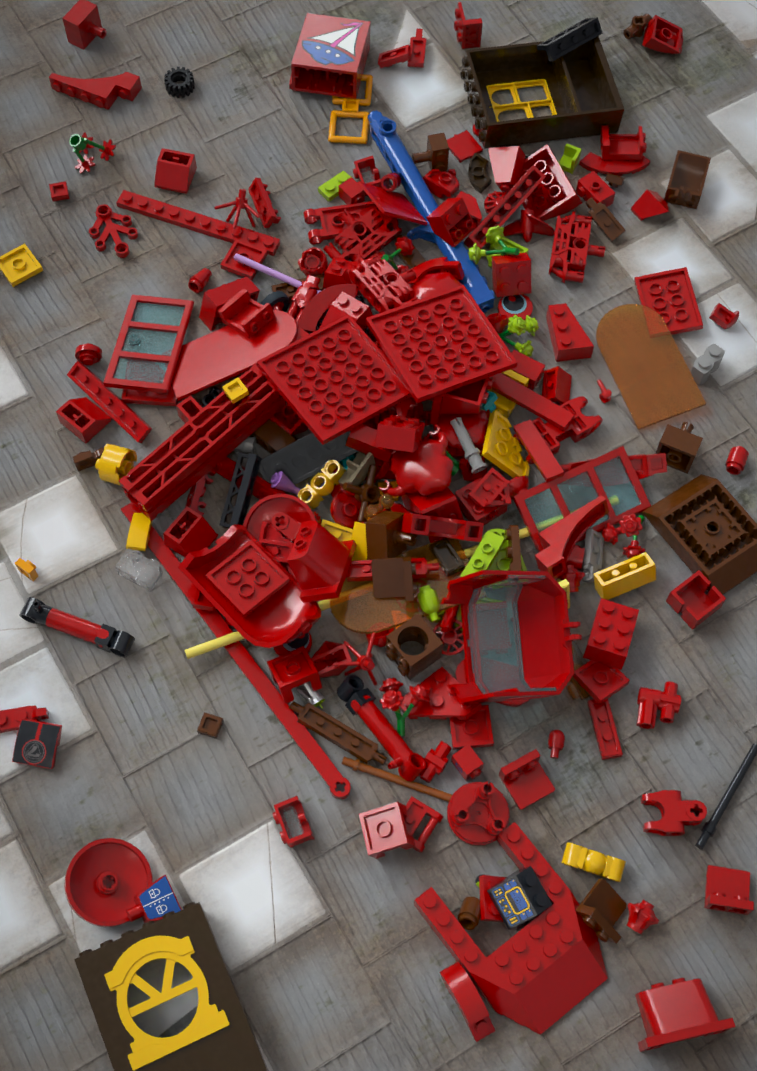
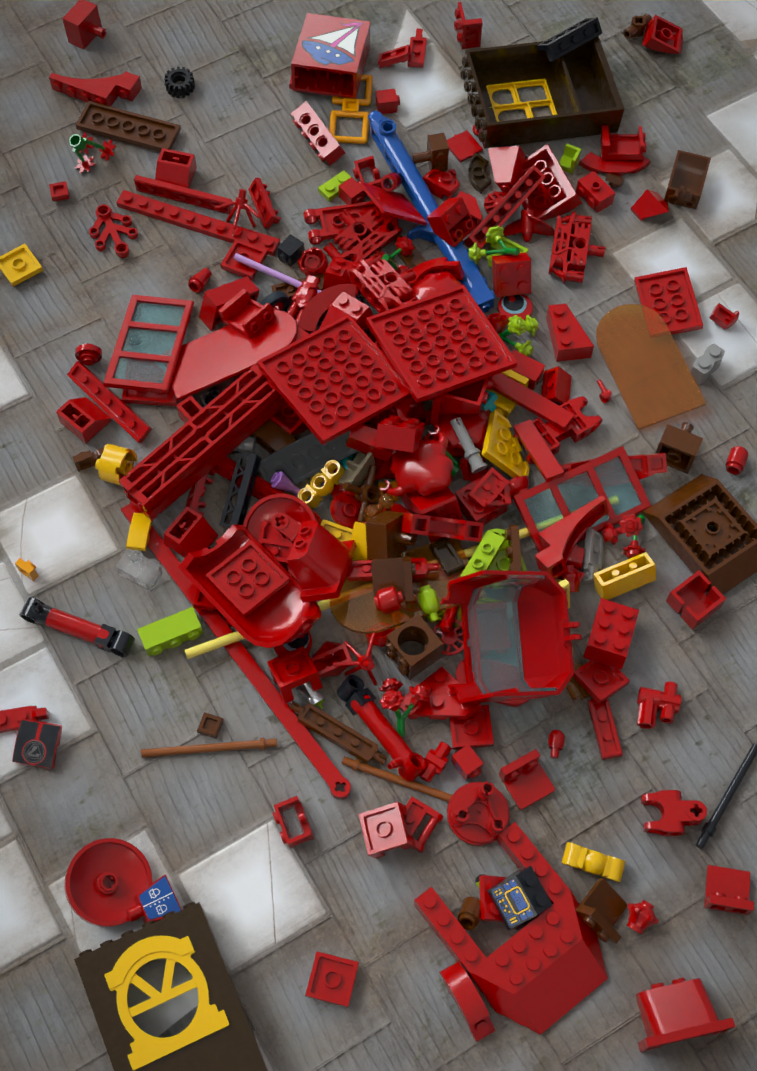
(127, 127): none -> reddish brown plate
(170, 631): none -> lime brick
(181, 194): none -> red tile
(235, 390): yellow plate -> none
(262, 743): none -> dark orange bar
(290, 250): none -> black brick
(311, 124): none -> brick
(332, 979): none -> red plate
(387, 101): none -> red brick
(388, 600): none -> red head
(604, 219): reddish brown hinge -> none

